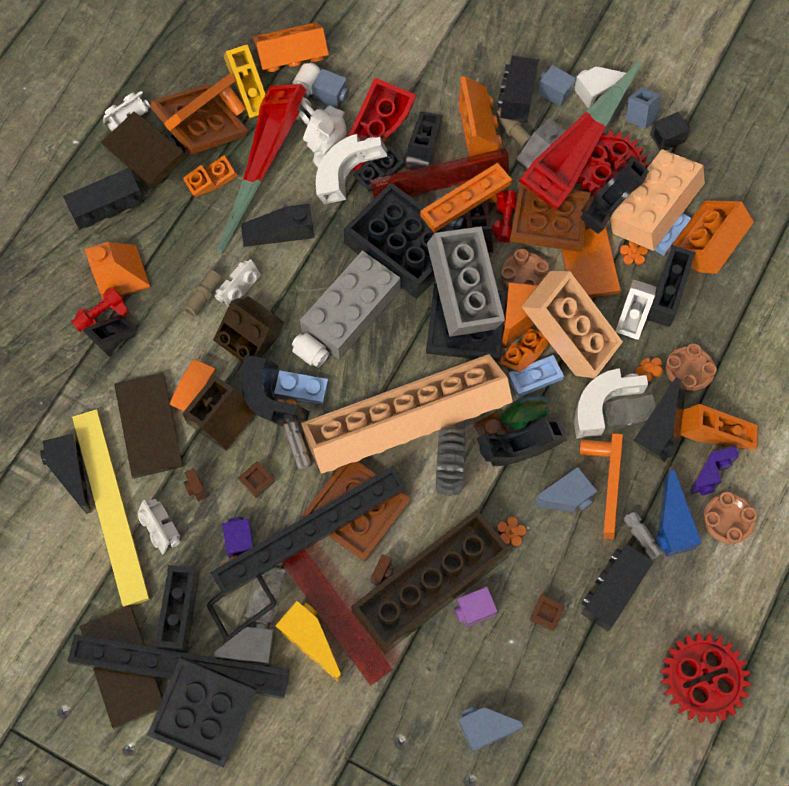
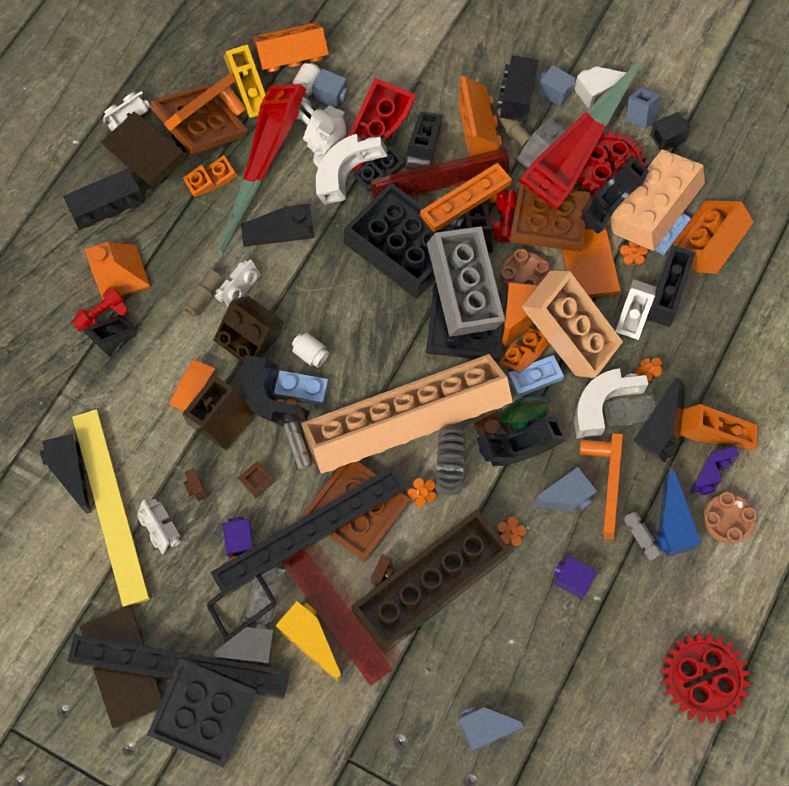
(148, 425): dark brown tile -> none
(177, 608): black brick -> none
(351, 304): light grey brick -> none
(422, 491): none -> orange plant
(475, 607): medium lavender brick -> none
(547, 613): reddish brown plate -> none
(574, 577): none -> dark purple brick
(615, 587): black brick -> none
(691, 366): nougat dish -> none

